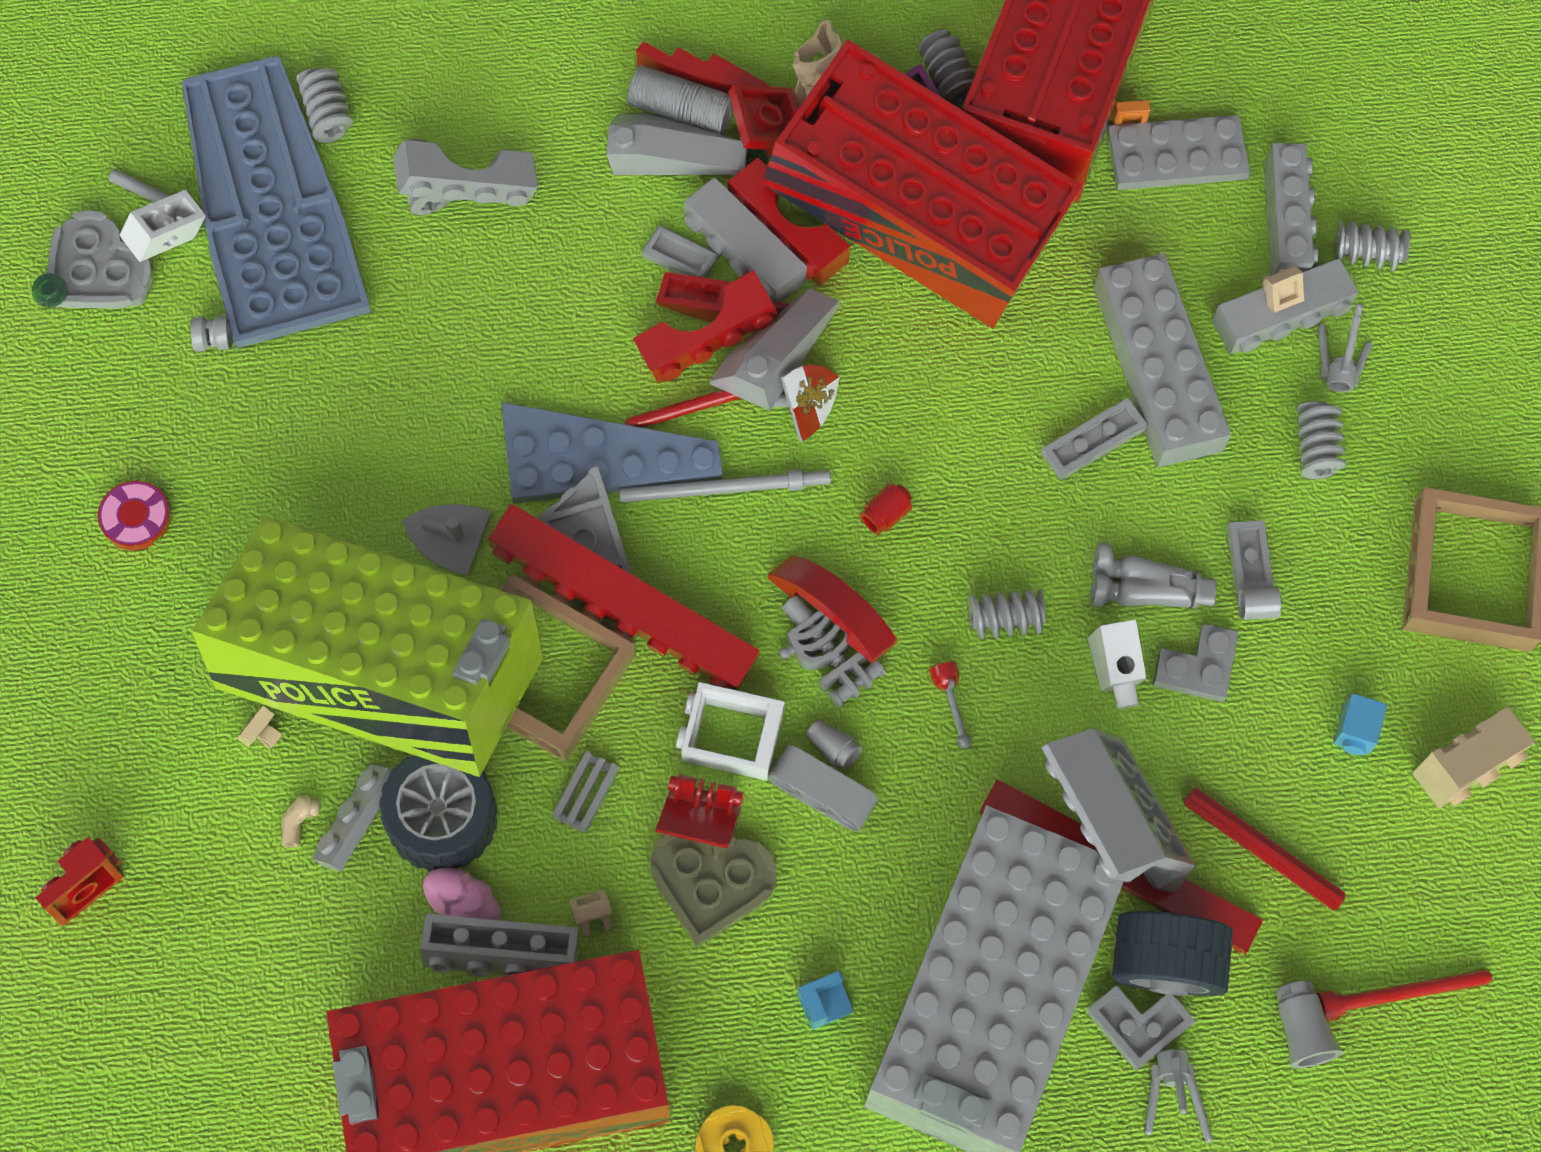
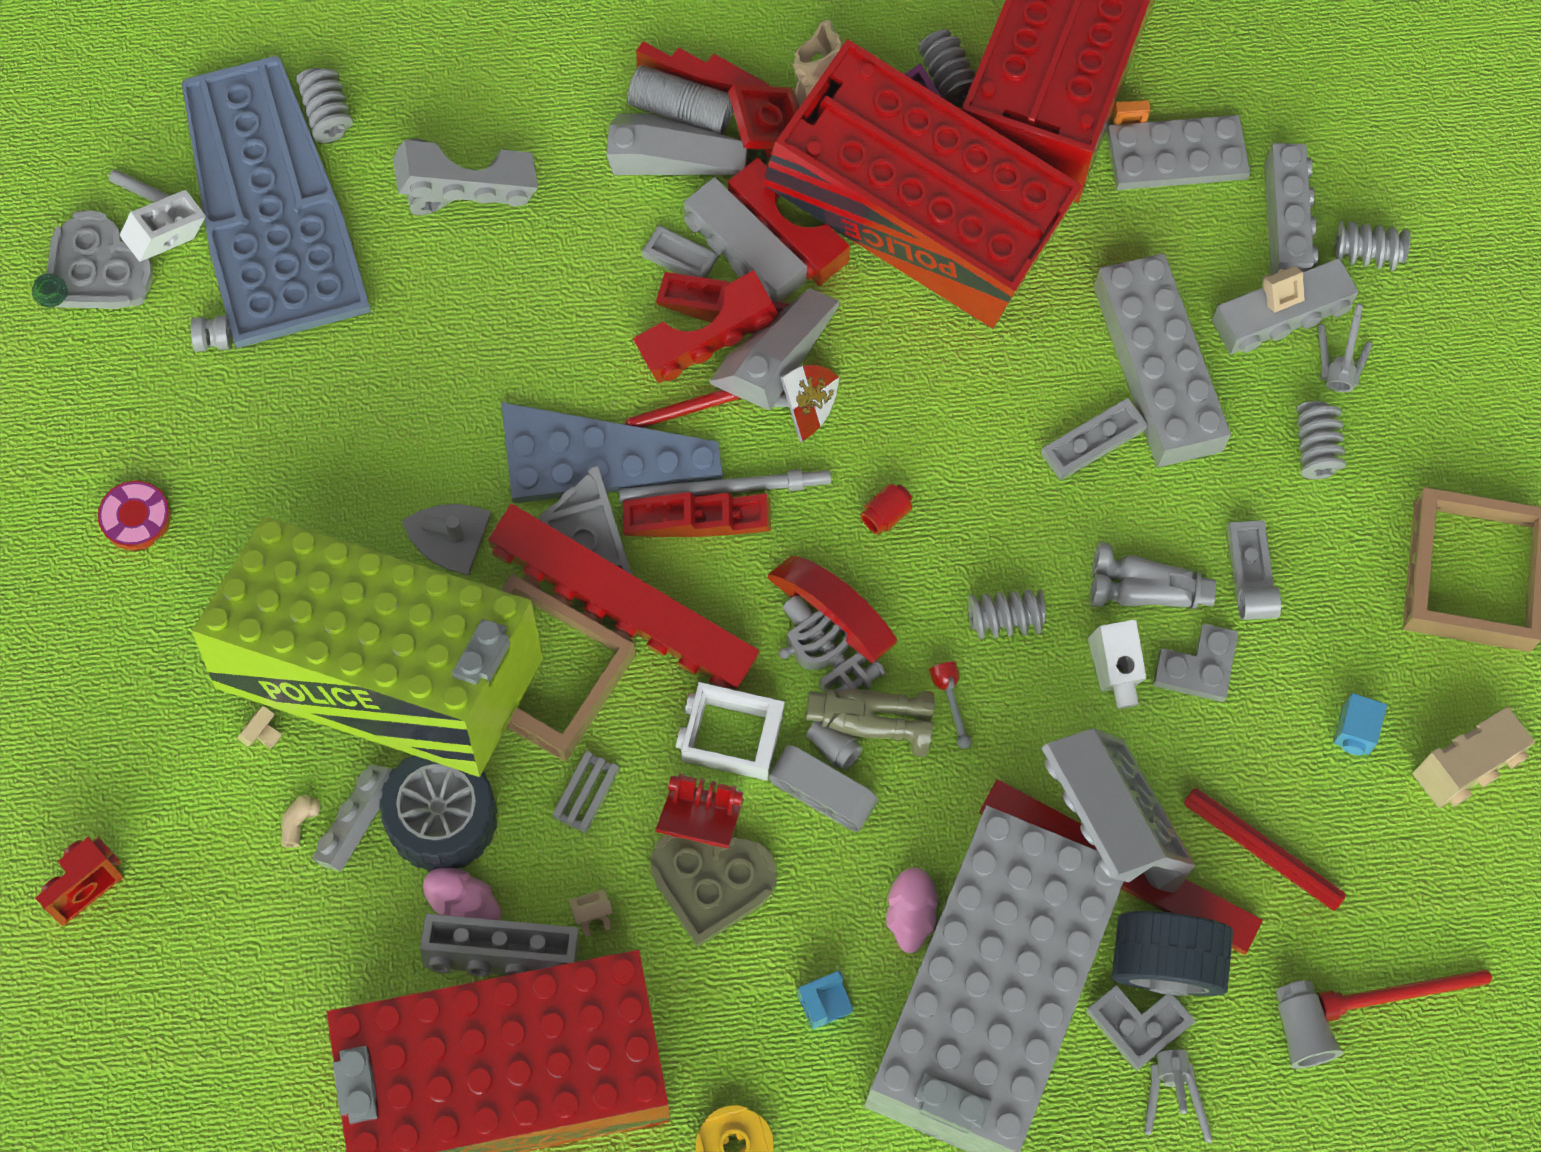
(696, 516): none -> red slope
(854, 709): none -> olive piece
(912, 908): none -> bright pink arm

